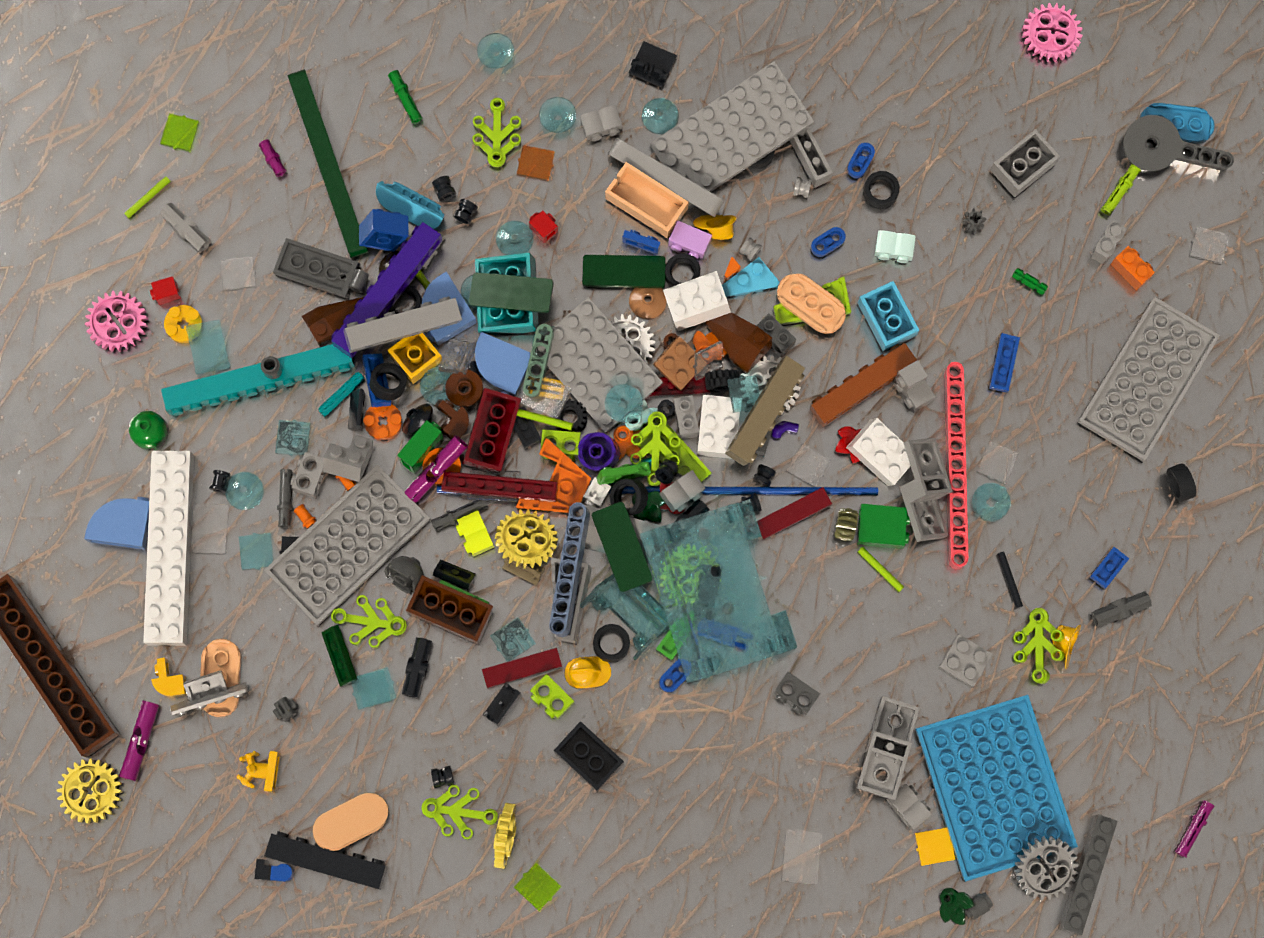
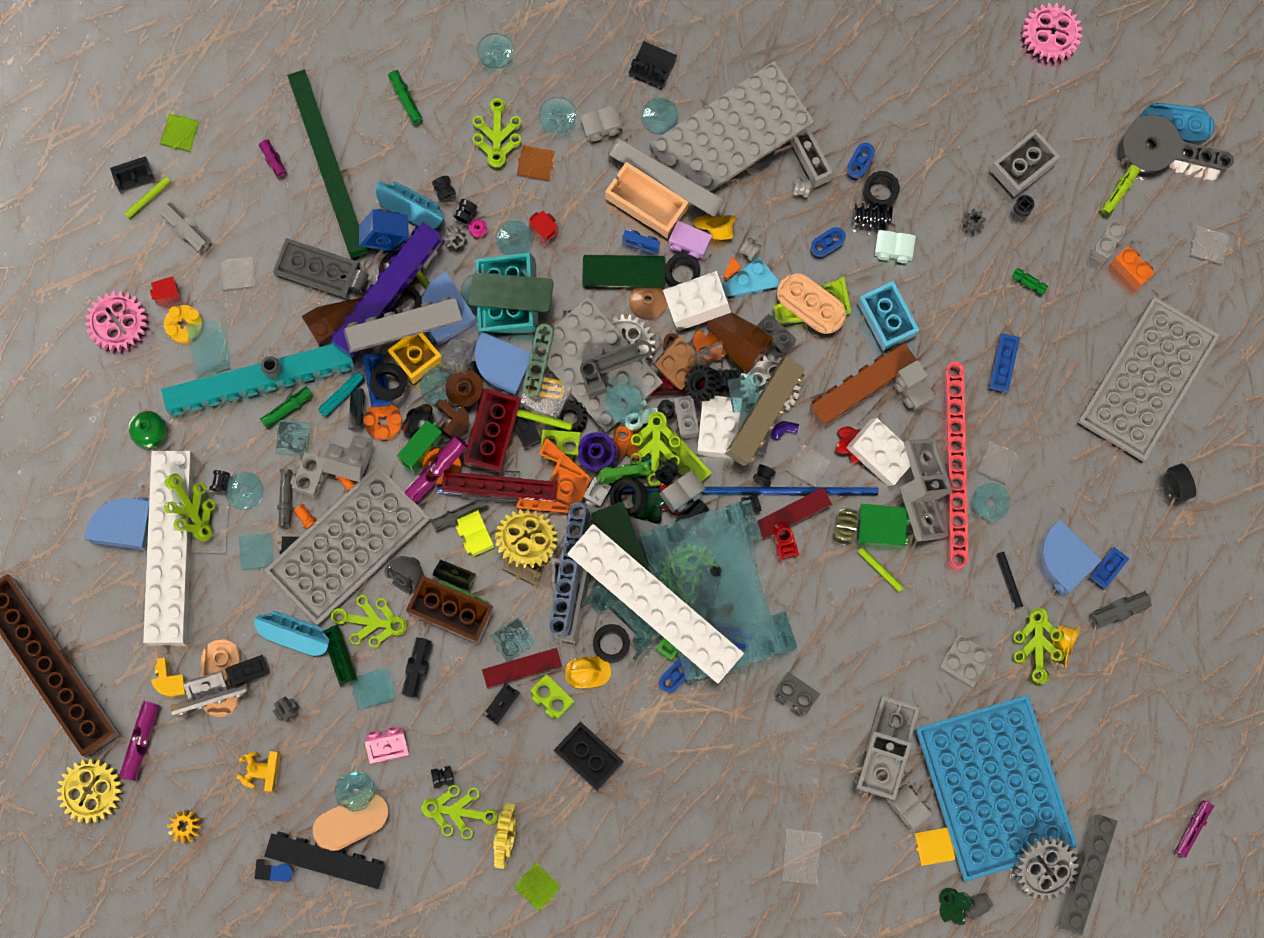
(132, 174): none -> black hinge
(177, 824): none -> yellow gear
(191, 509): none -> lime plant
(246, 670): none -> black plate
(292, 633): none -> medium azure brick
(294, 401): none -> green pin
(354, 781): none -> clear light blue plate
(386, 744): none -> bright pink bracket
(454, 236): none -> light grey gear
(478, 232): none -> dark pink plate
(608, 362): none -> dark grey piece
(655, 603): none -> white brick
(694, 380): none -> black tyre
(786, 543): none -> red piece
(872, 215): none -> black piece
(1020, 209): none -> black wheel
(1066, 558): none -> medium blue brick

